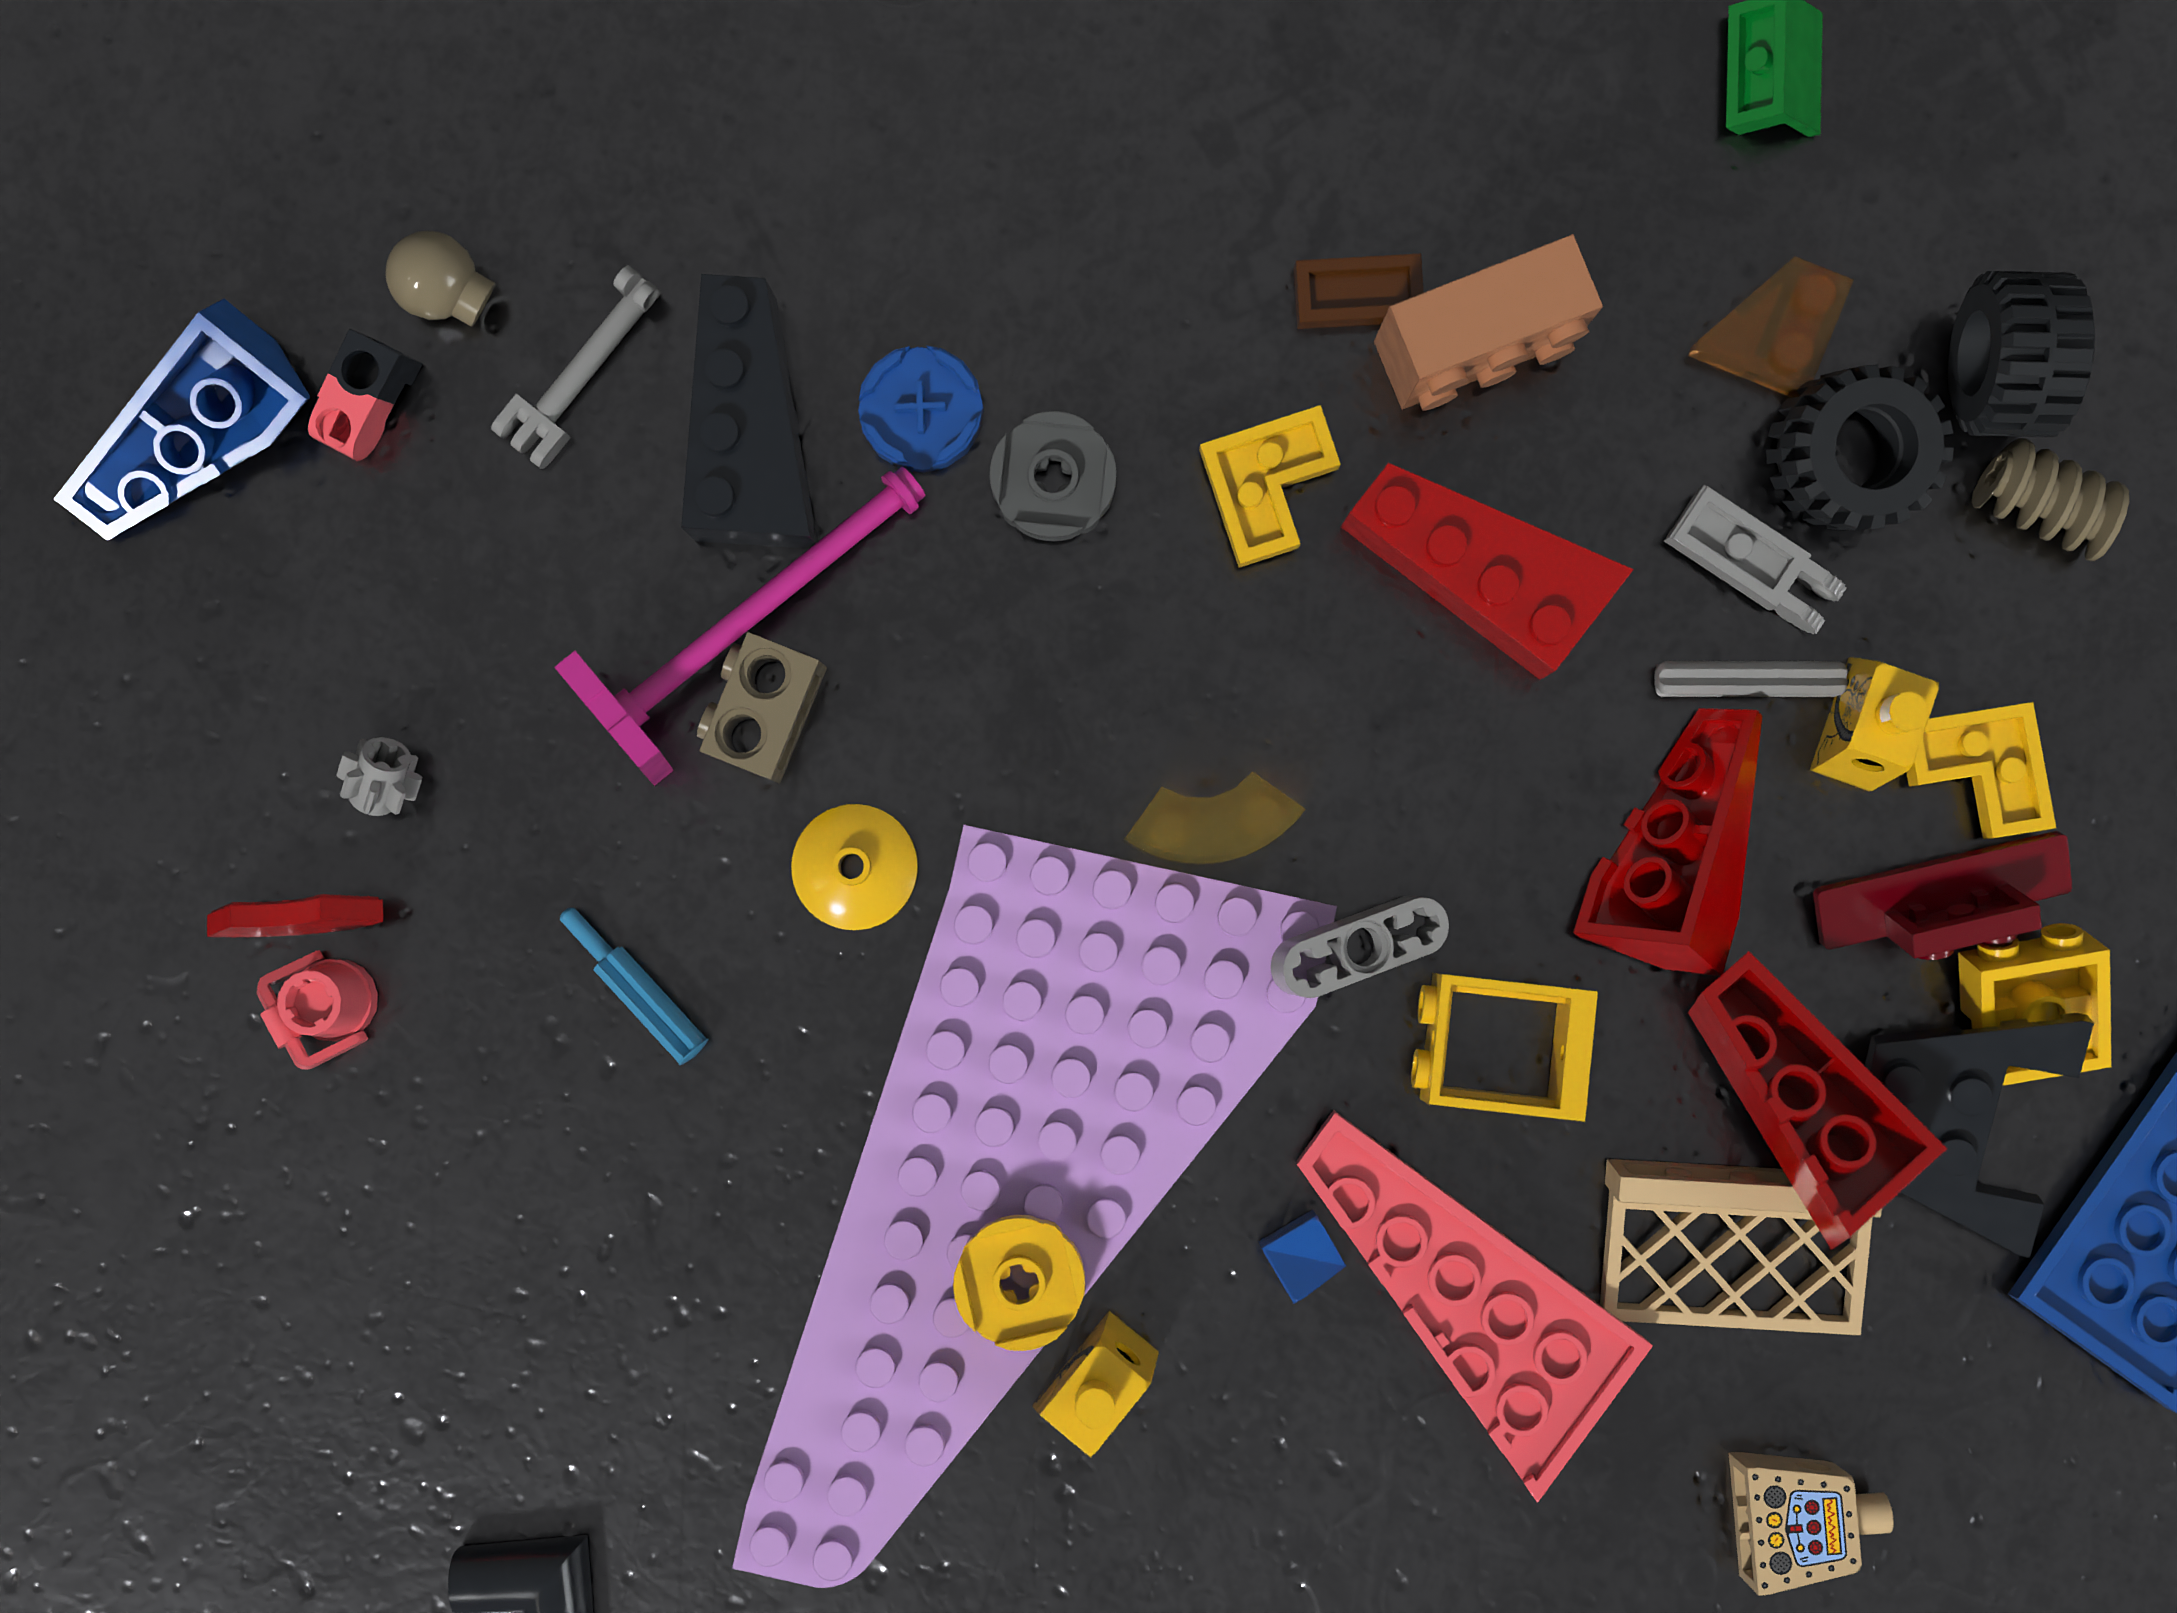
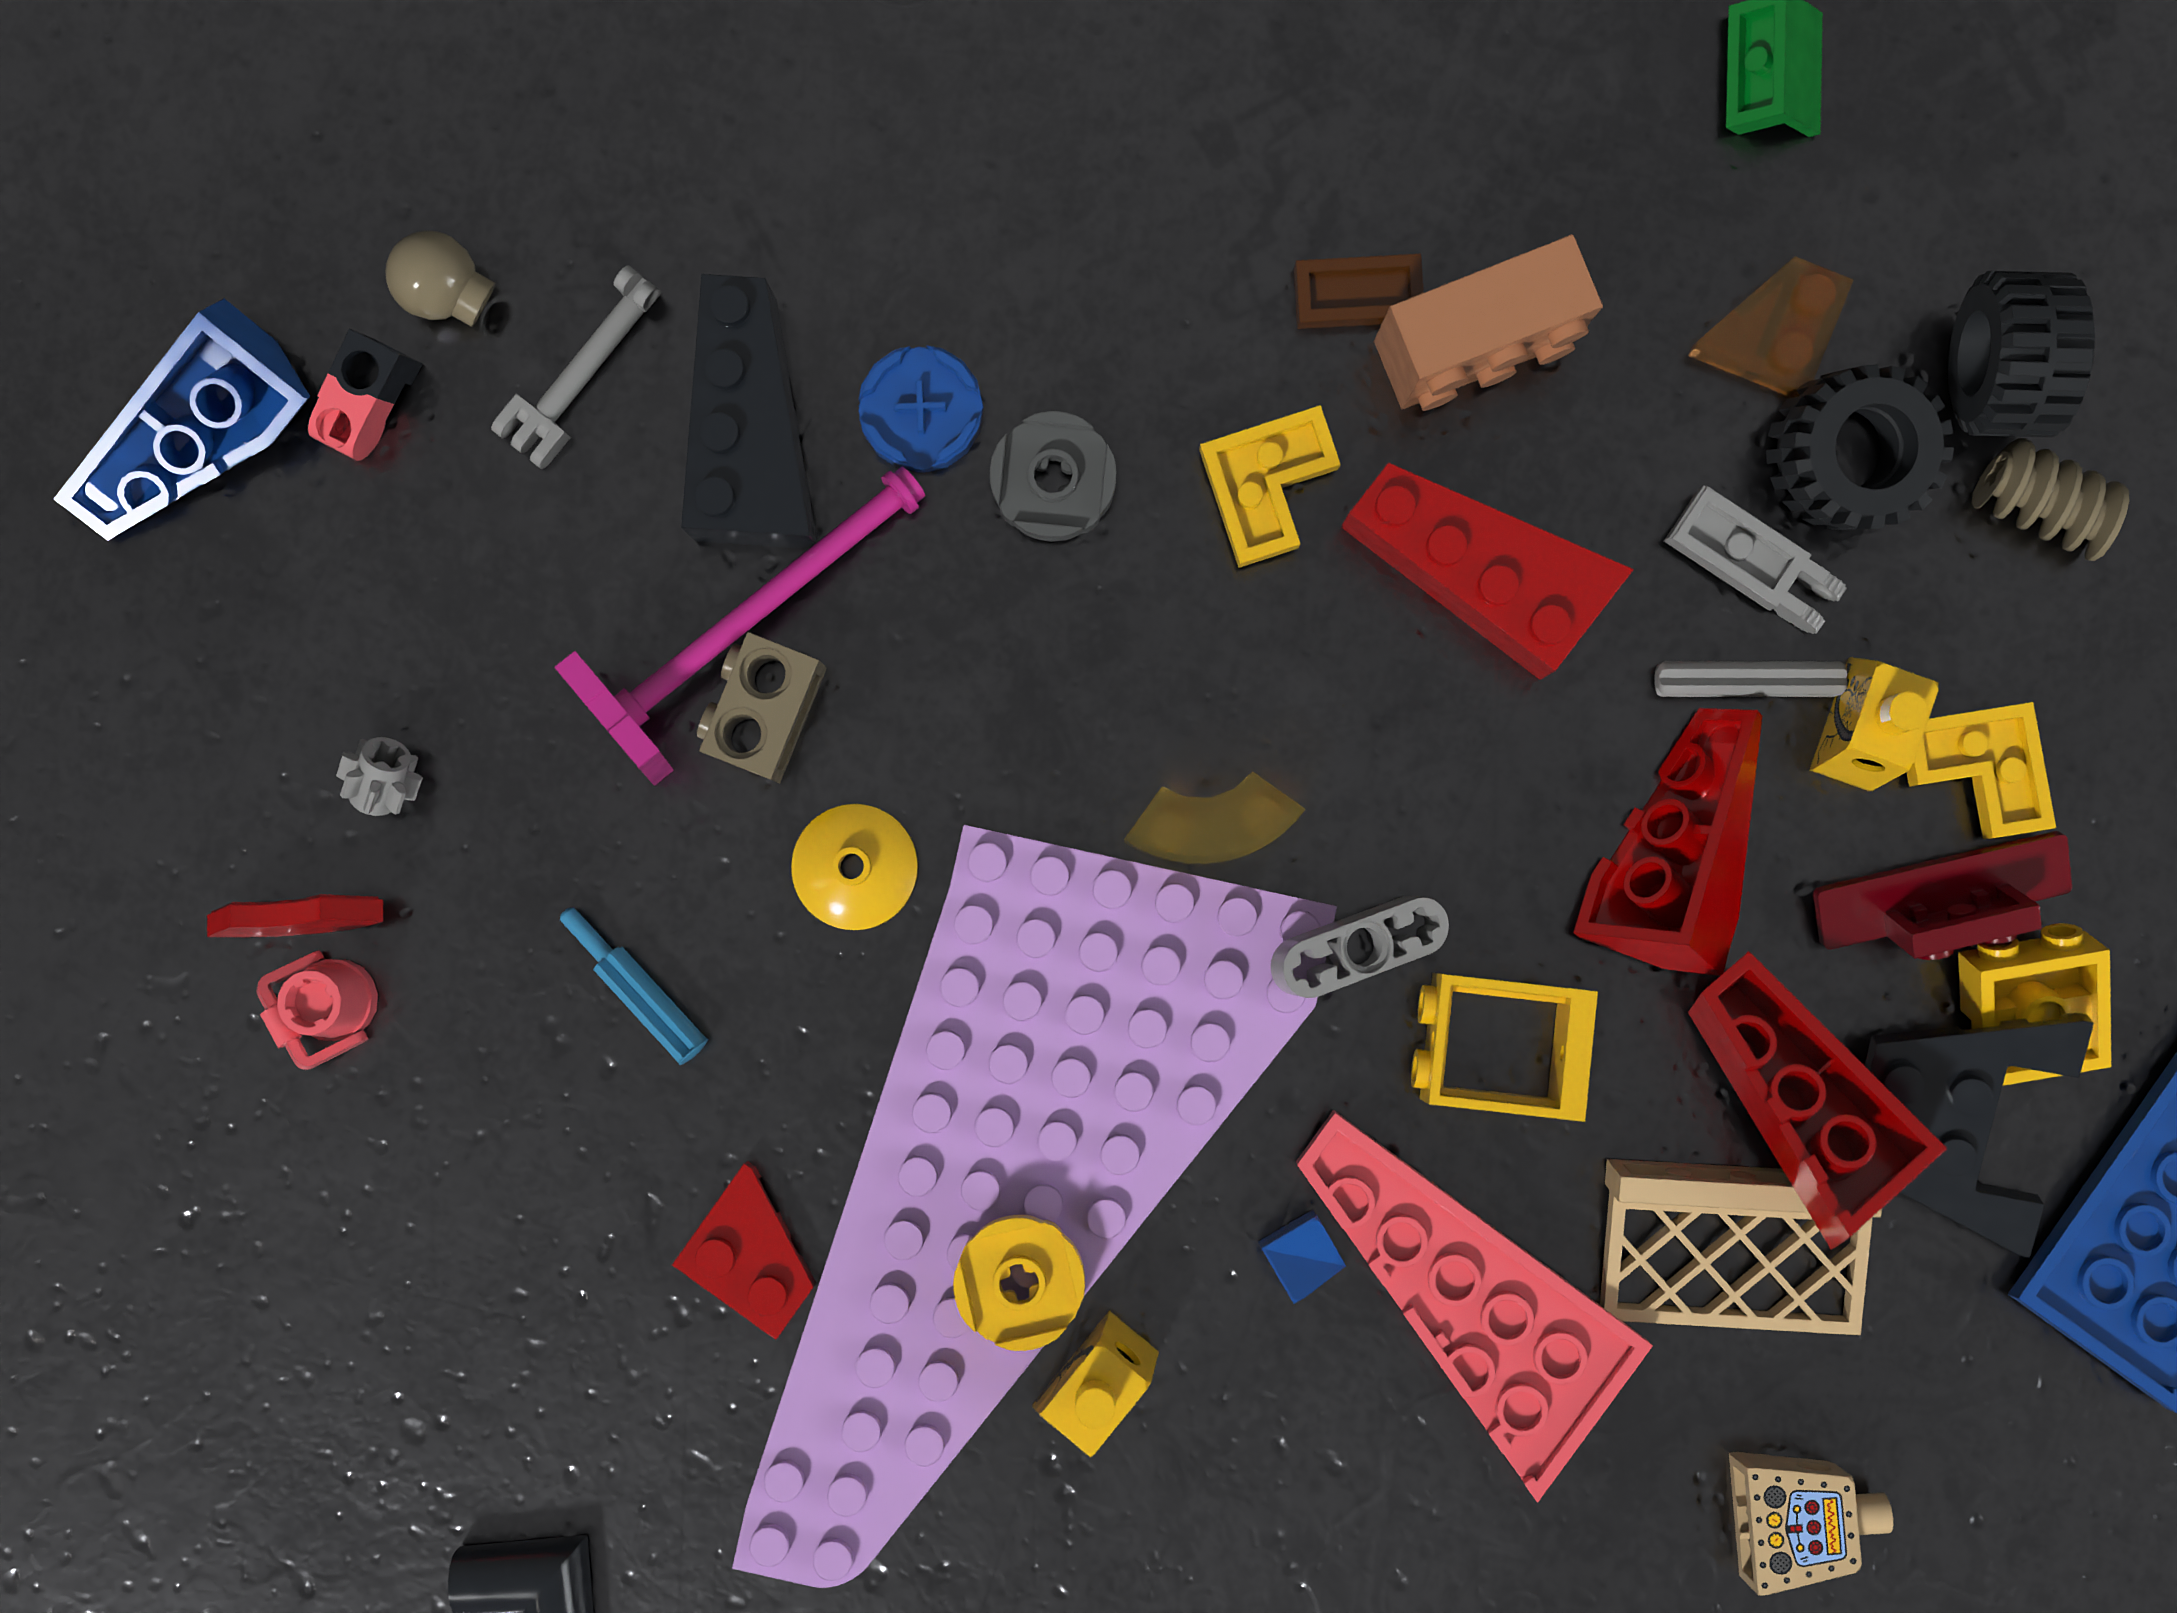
(748, 1257): none -> red wing

